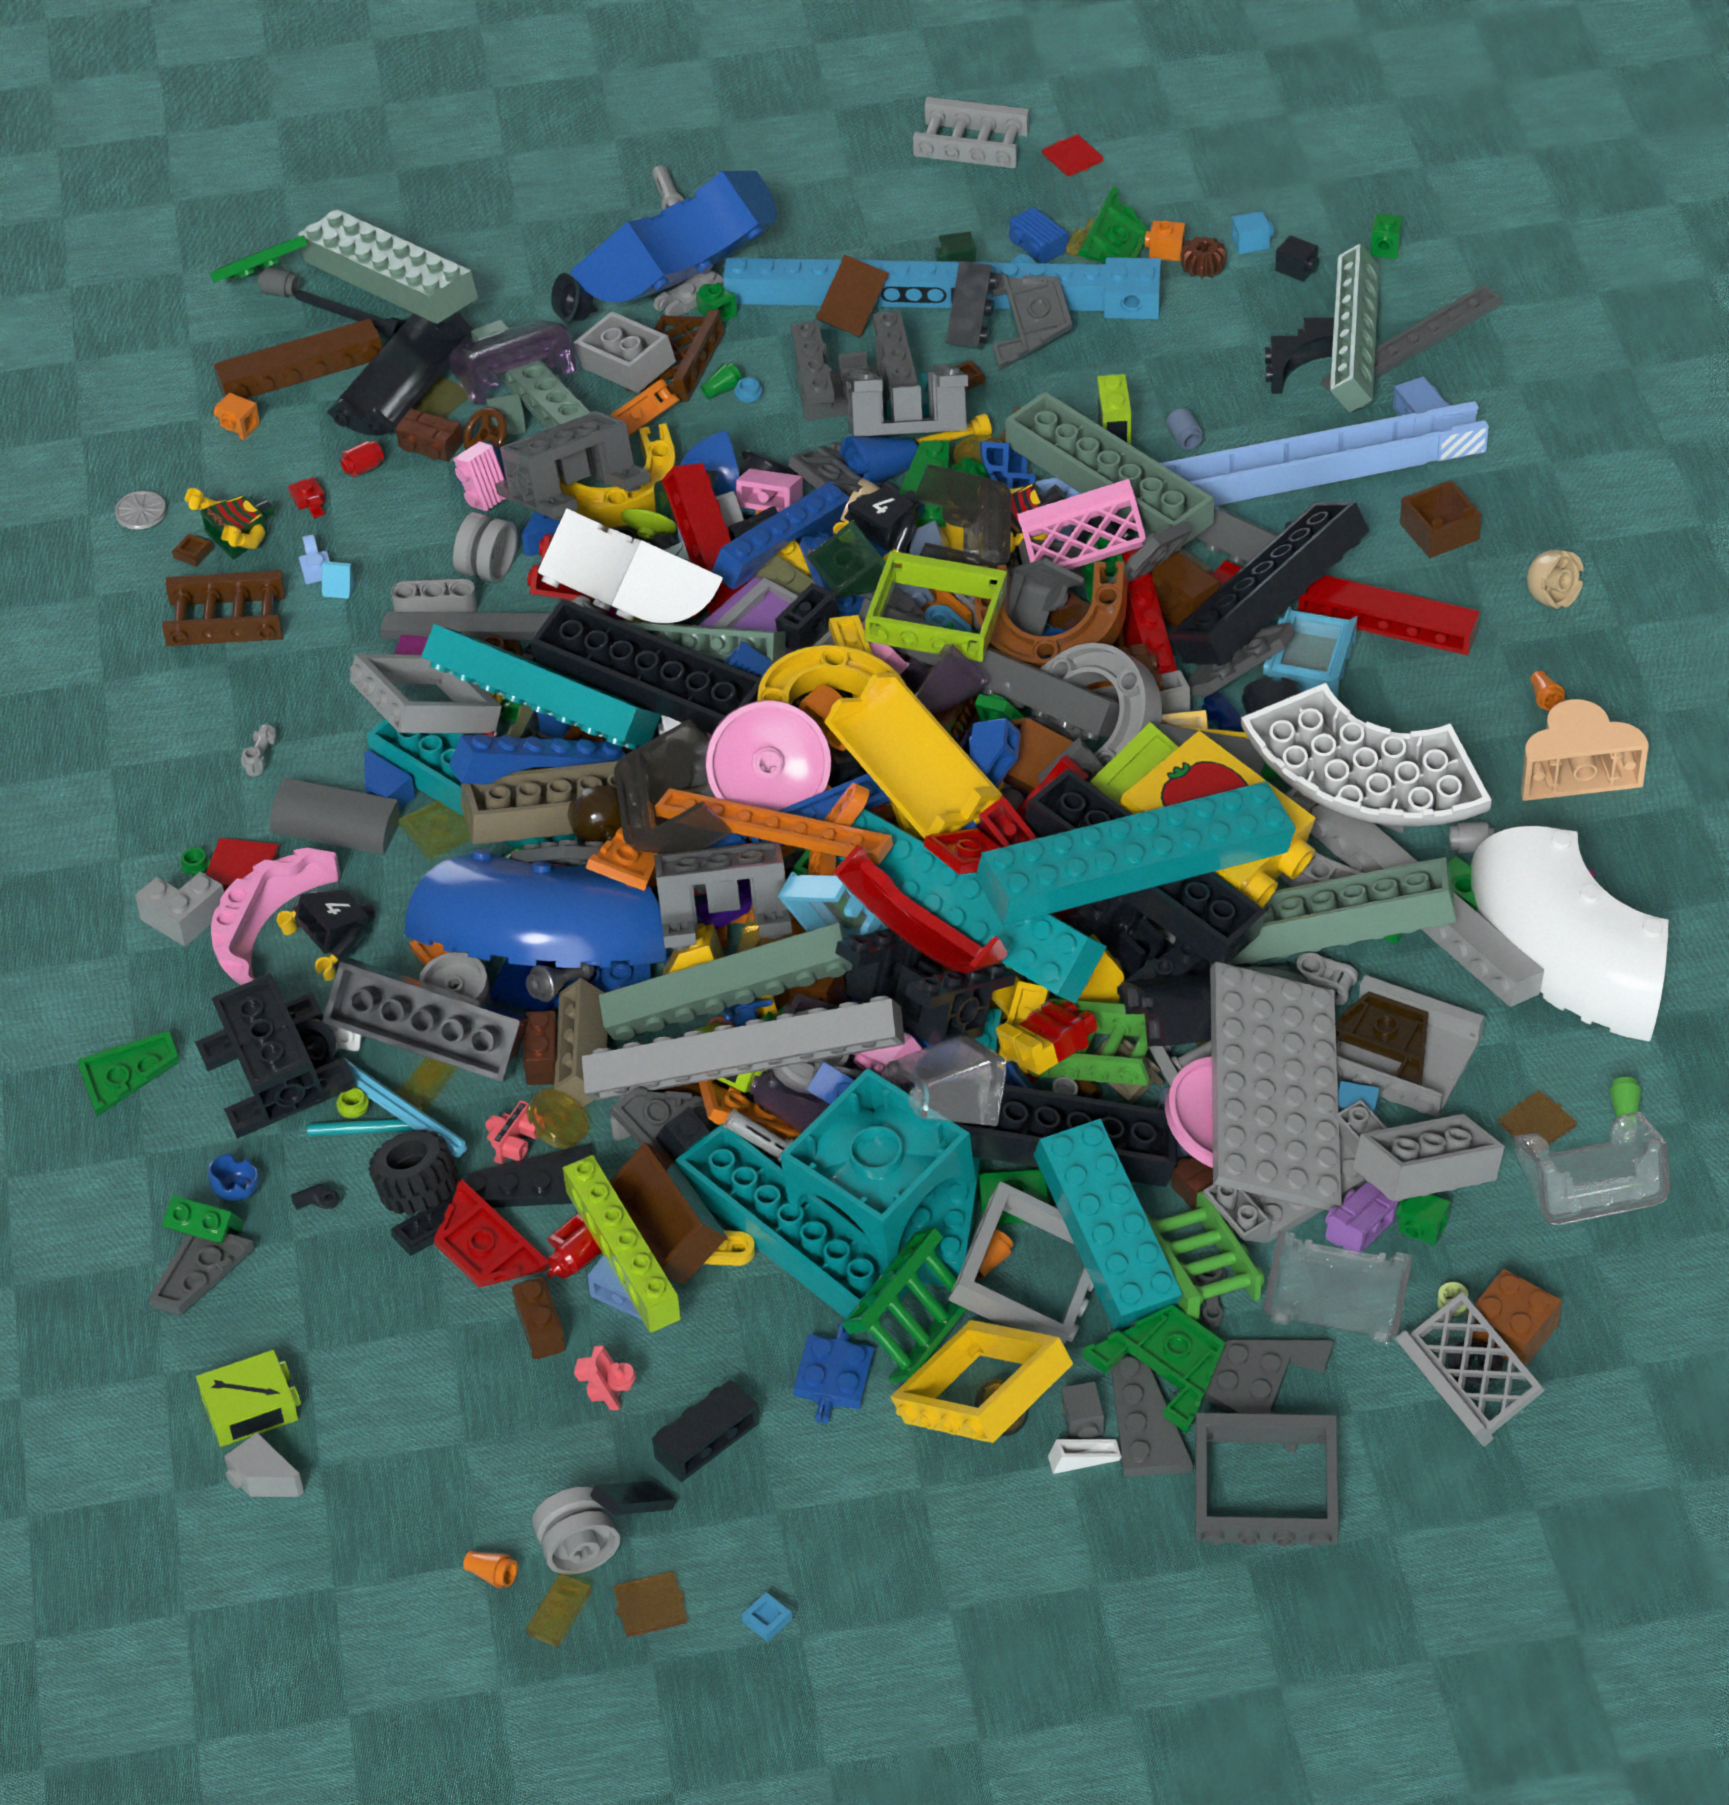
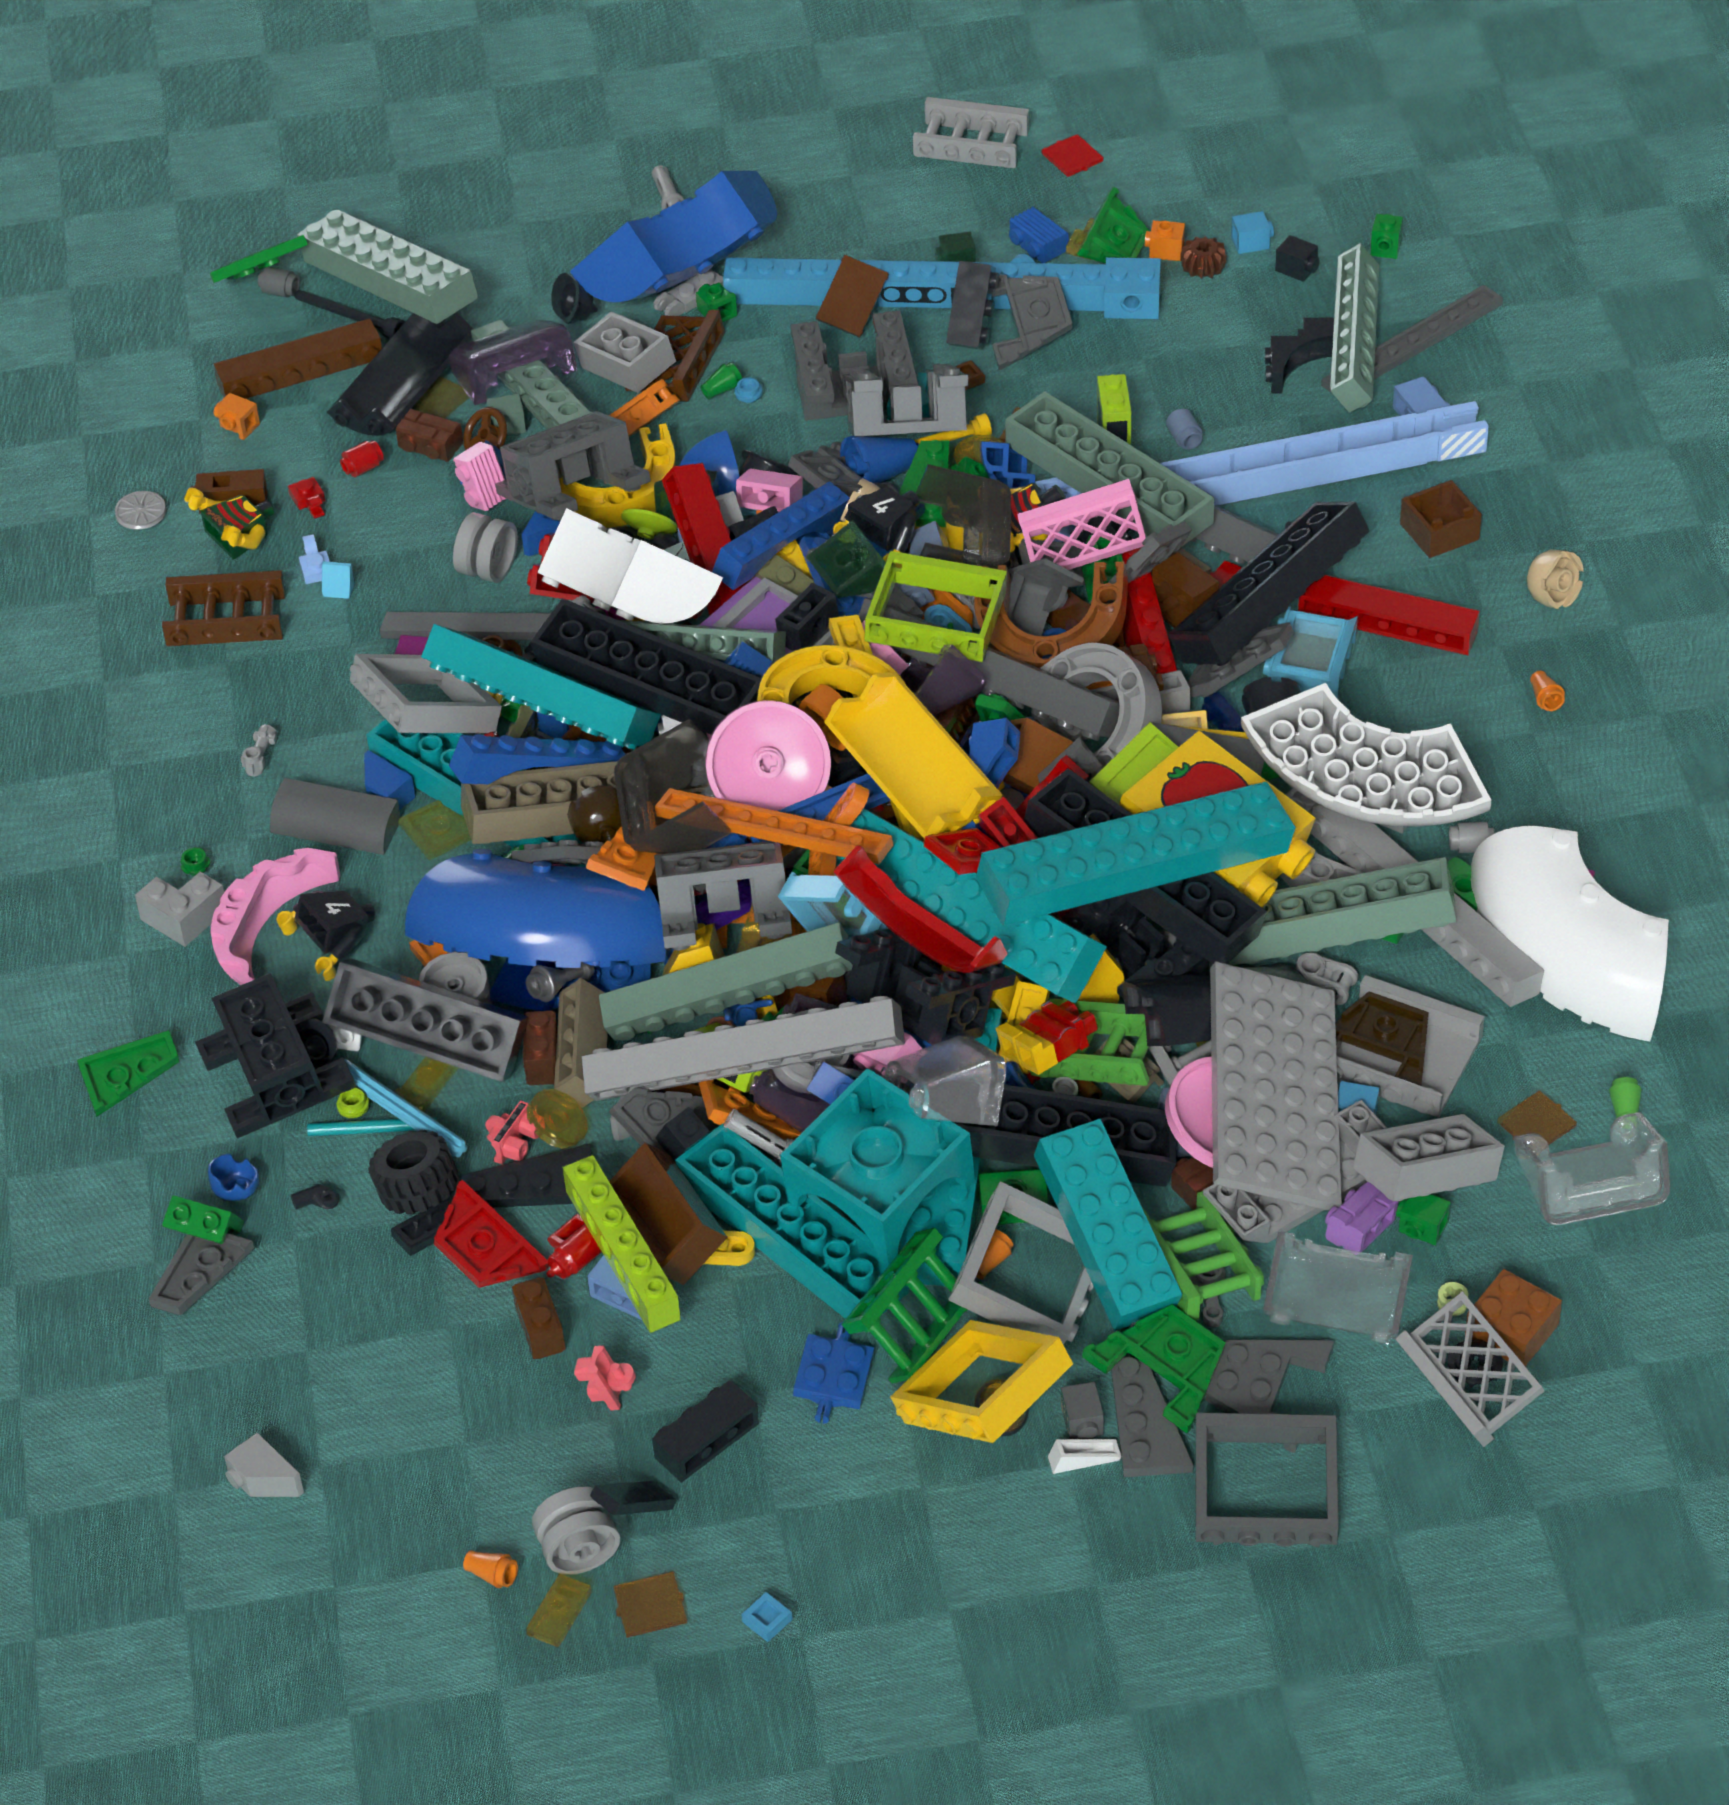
(192, 550): reddish brown tile -> none
(230, 484): none -> reddish brown brick
(236, 859): red tile -> none
(248, 1397): lime brick -> none
(435, 596): light grey beam -> none
(1582, 754): light nougat brick -> none

